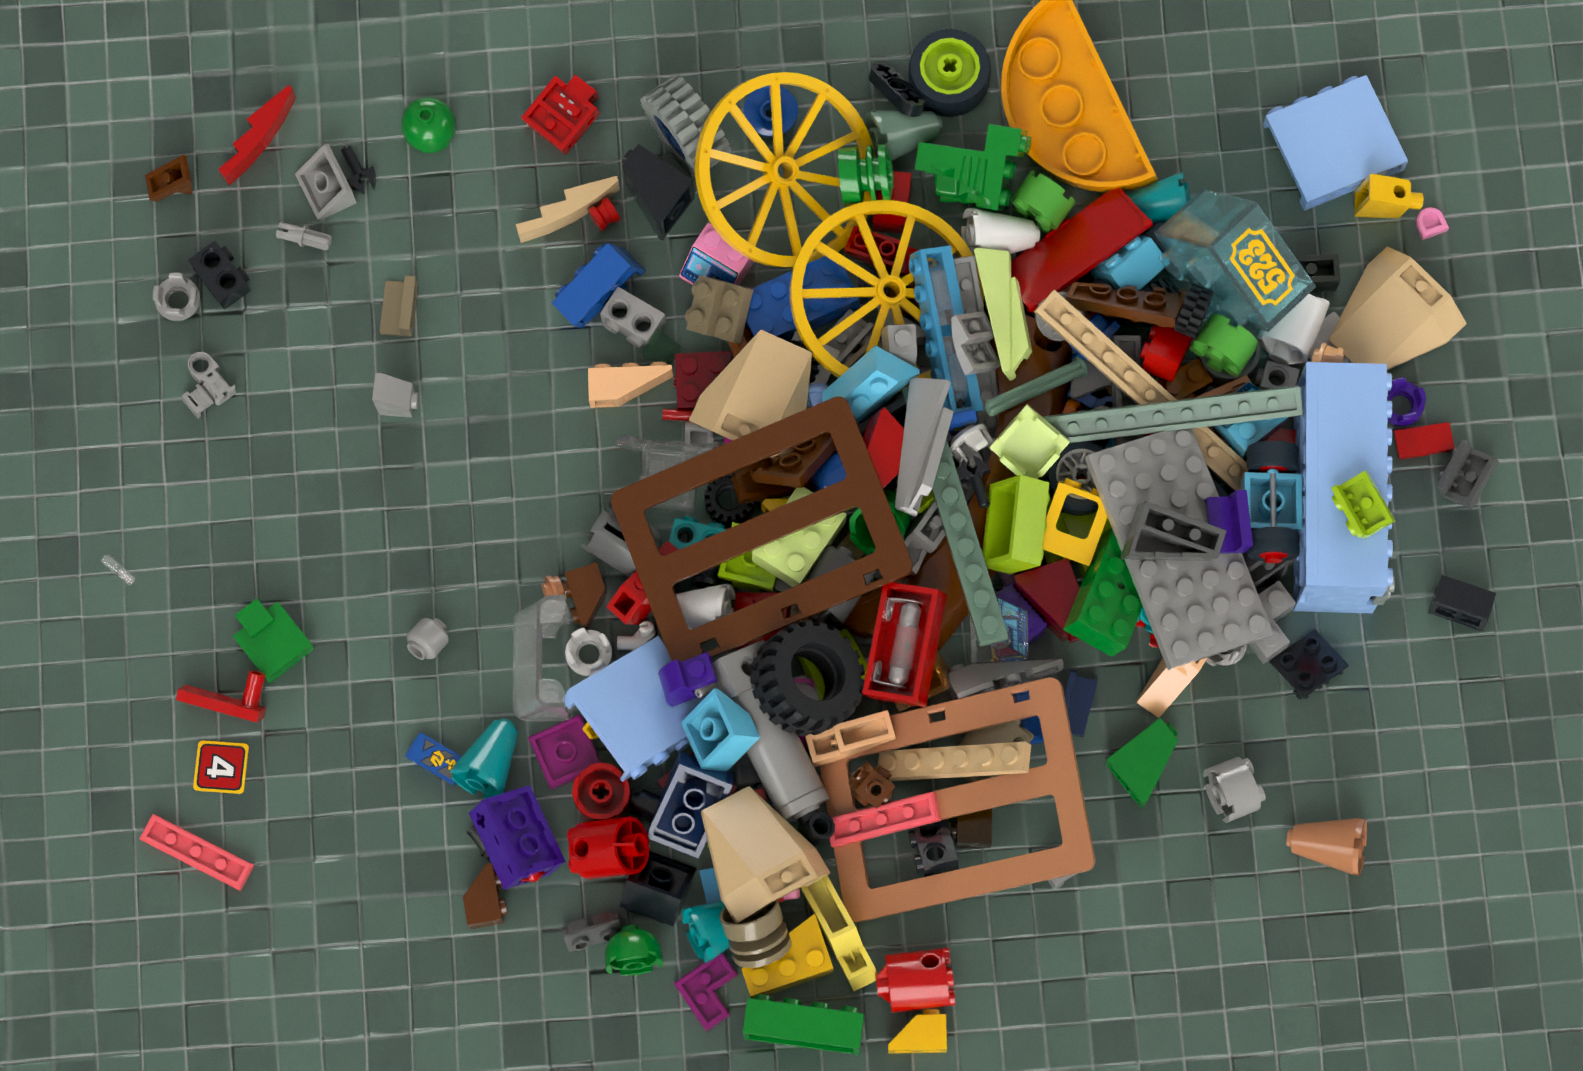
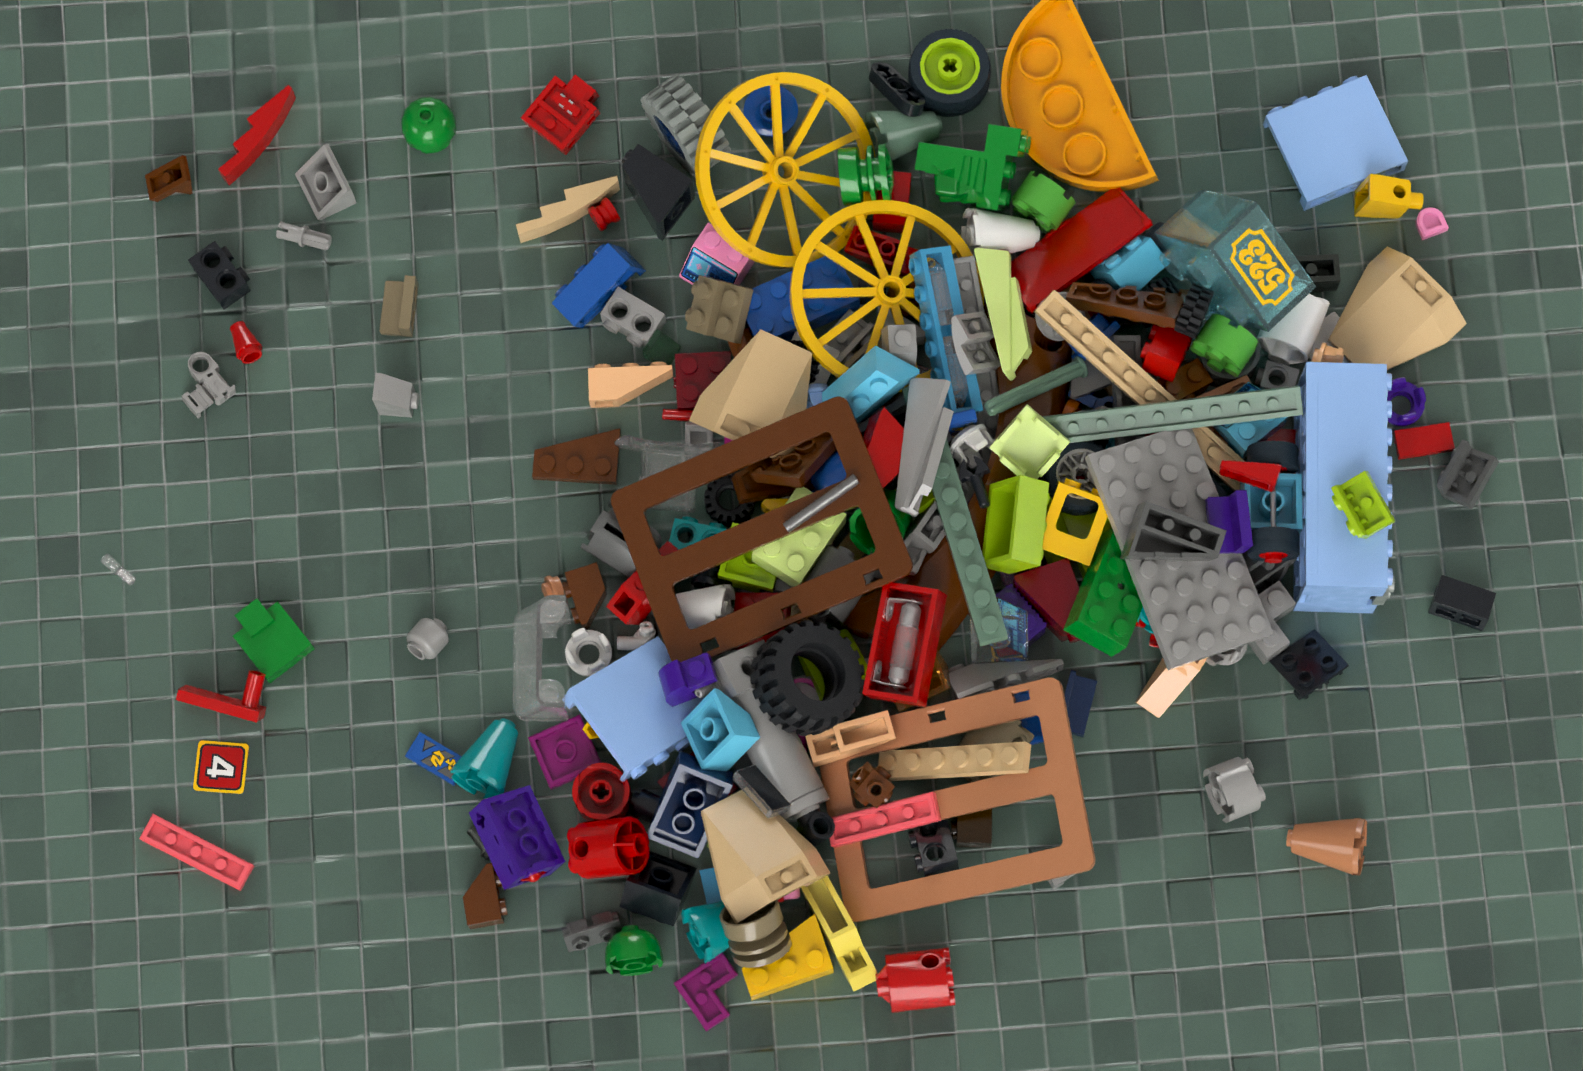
(176, 283): light grey piece -> none
(246, 345): none -> red cone
(358, 170): black bar -> none
(580, 460): none -> reddish brown wing
(761, 791): none -> black tile
(803, 1025): green piece -> none
(821, 503): none -> flat silver bar
(922, 1034): yellow slope -> none
(1143, 760): green slope -> none
(1162, 198): teal cone -> none
(1252, 473): none -> red slope

